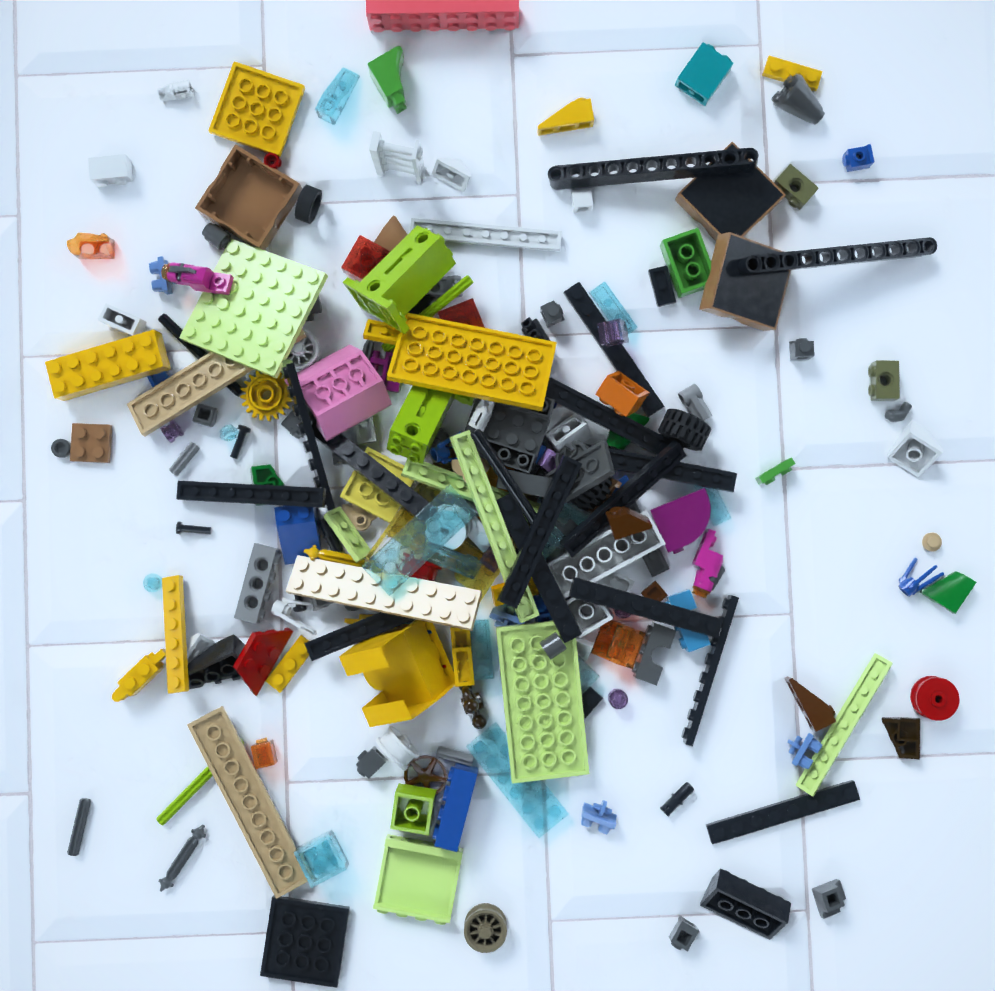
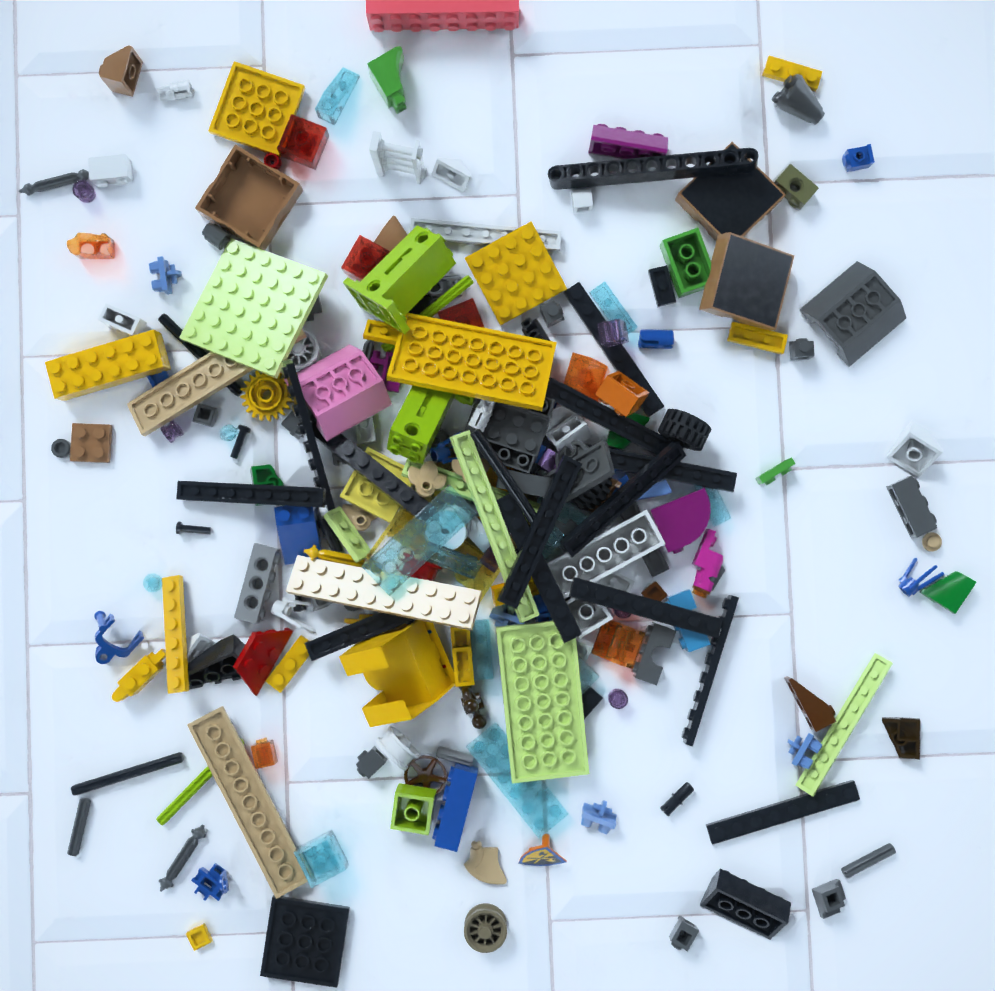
(55, 182): none -> dark grey wheel
(82, 187): none -> clear purple wheel
(106, 650): none -> blue piece
(121, 71): none -> medium nougat slope
(126, 774): none -> black axle
(184, 459): light grey axle -> none
(198, 278): dark pink plate -> none
(199, 936): none -> yellow tile
(214, 879): none -> blue piece
(303, 141): none -> clear red brick
(308, 204): black tyre -> none
(417, 879): yellowish green panel -> none
(428, 476): none -> tan plate
(484, 864): none -> tan arm
(515, 273): none -> yellow plate
(542, 855): none -> shield
(553, 645): dark grey brick -> none
(573, 116): yellow slope -> none
(585, 375): none -> clear orange slope
(626, 144): none -> magenta slope
(626, 522): reddish brown slope -> none
(656, 339): none -> blue arm
(659, 489): none -> medium blue slope
(693, 399): light grey piece -> none
(704, 73): teal brick -> none
(757, 338): none -> yellow plate
(830, 257): black beam -> none
(856, 311): none -> dark grey slope
(868, 860): none -> dark grey axle
(890, 371): olive brick -> none
(898, 415): dark grey arm -> none
(912, 506): none -> dark grey brick
(934, 698): red wheel -> none

